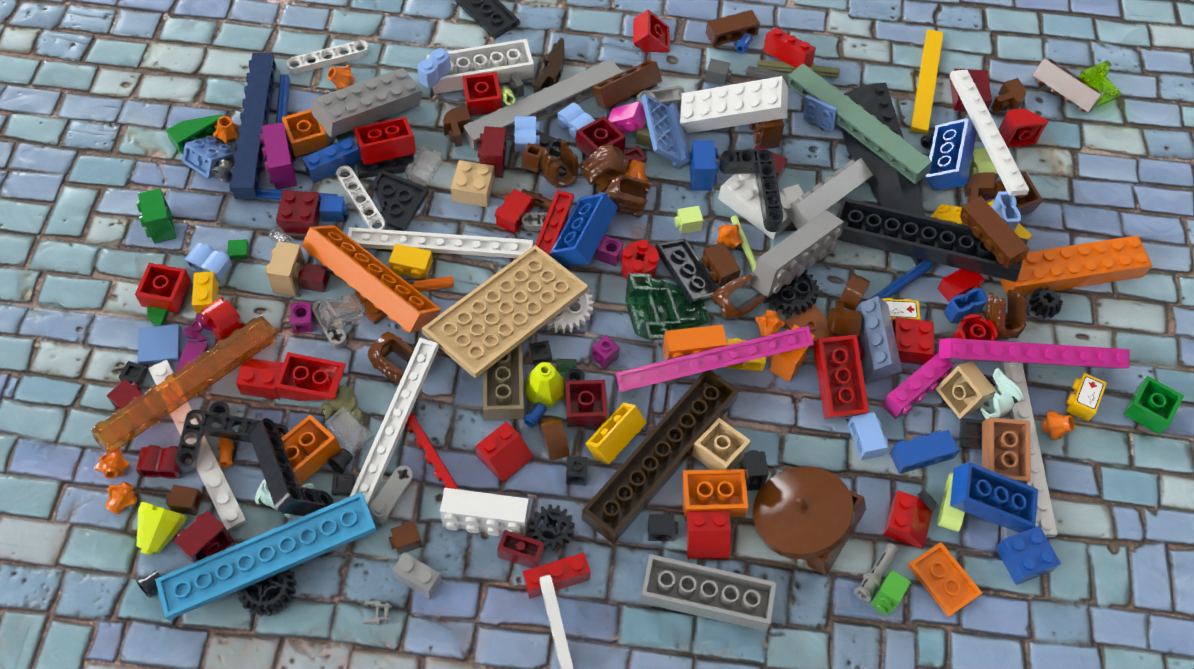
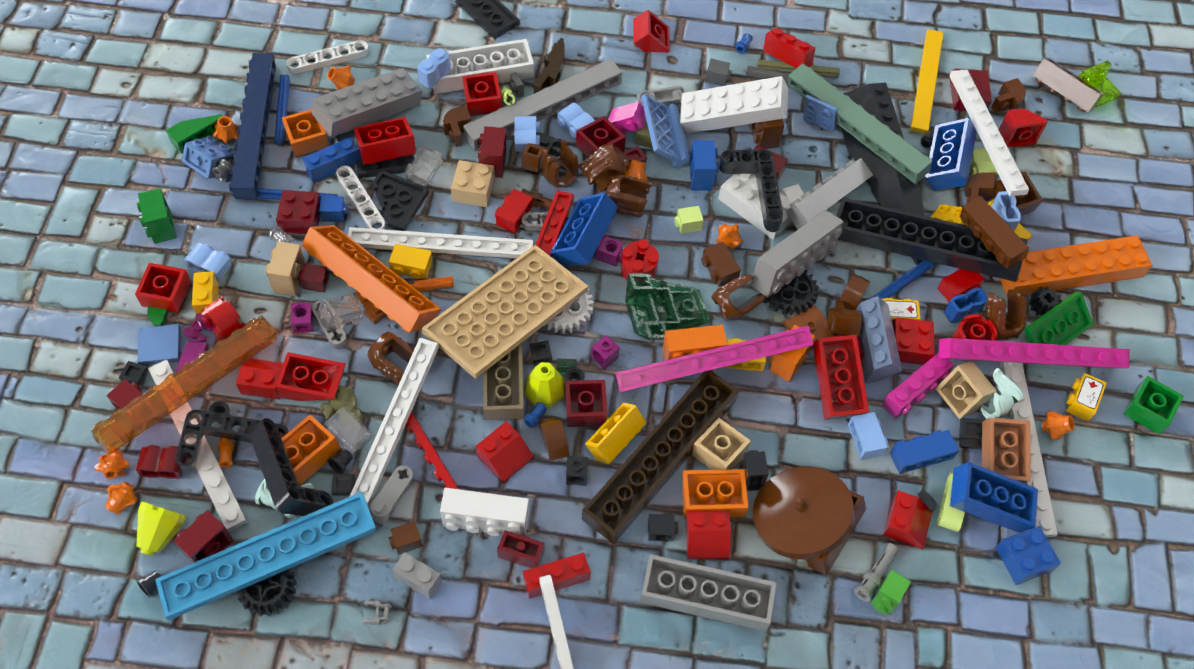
(184, 500): reddish brown brick -> none
(238, 249): green tile -> none
(278, 155): magenta brick -> none
(559, 522): black gear -> none
(627, 84): reddish brown brick -> none
(687, 270): black tile -> none
(732, 27): reddish brown brick -> none
(745, 245): yellowish green bar -> none
(769, 323): orange rock -> none
(944, 579): orange plate -> none
(1061, 323): none -> green plate

